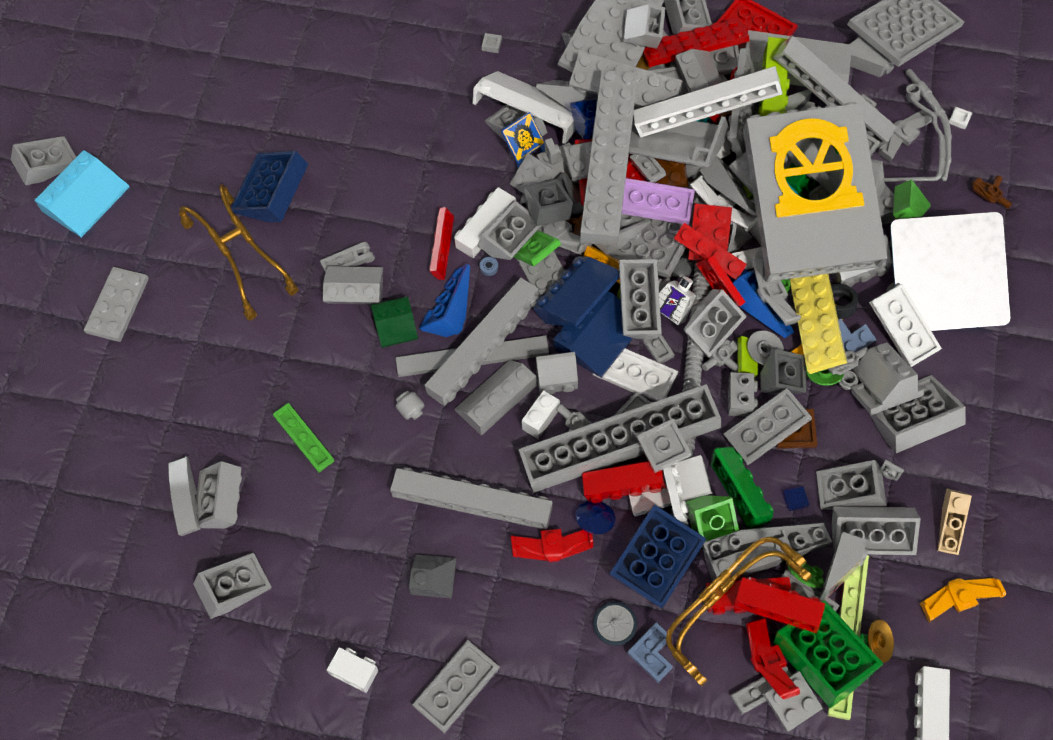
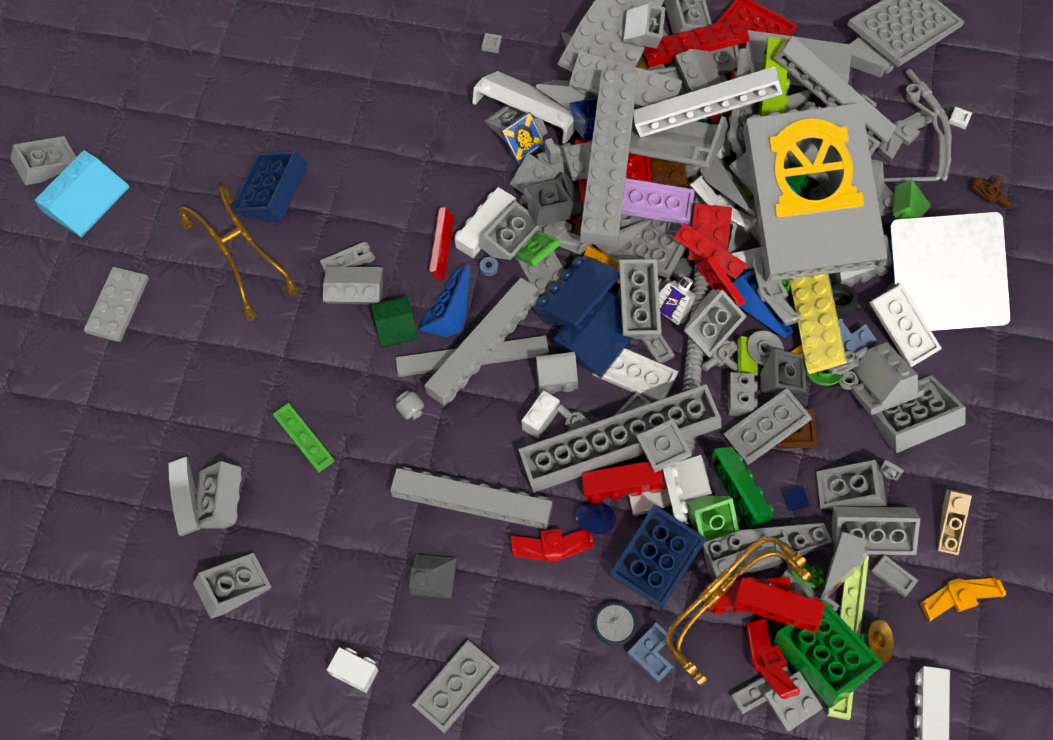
(497, 396): light grey slope -> none
(648, 167): light grey plate -> none
(894, 576): none -> light grey tile

